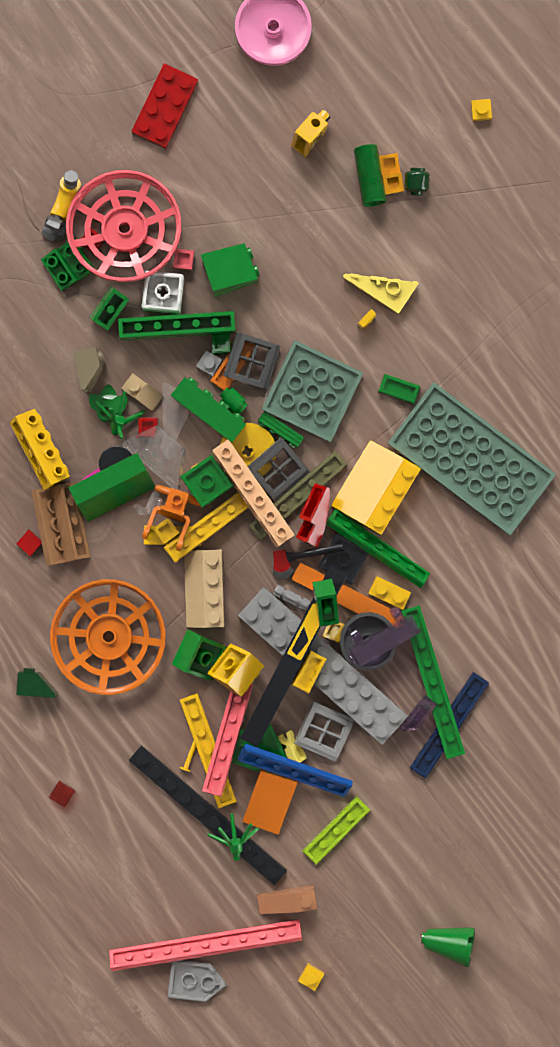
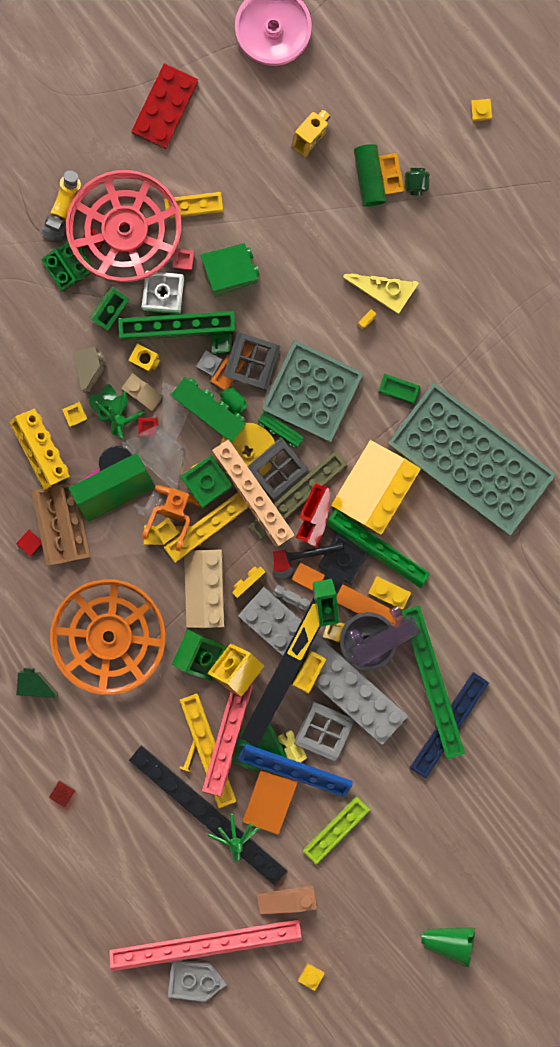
(75, 414): none -> yellow plate
(138, 352): none -> yellow brick
(197, 204): none -> yellow tile
(253, 574): none -> yellow plate
(418, 714): clear purple slope -> none

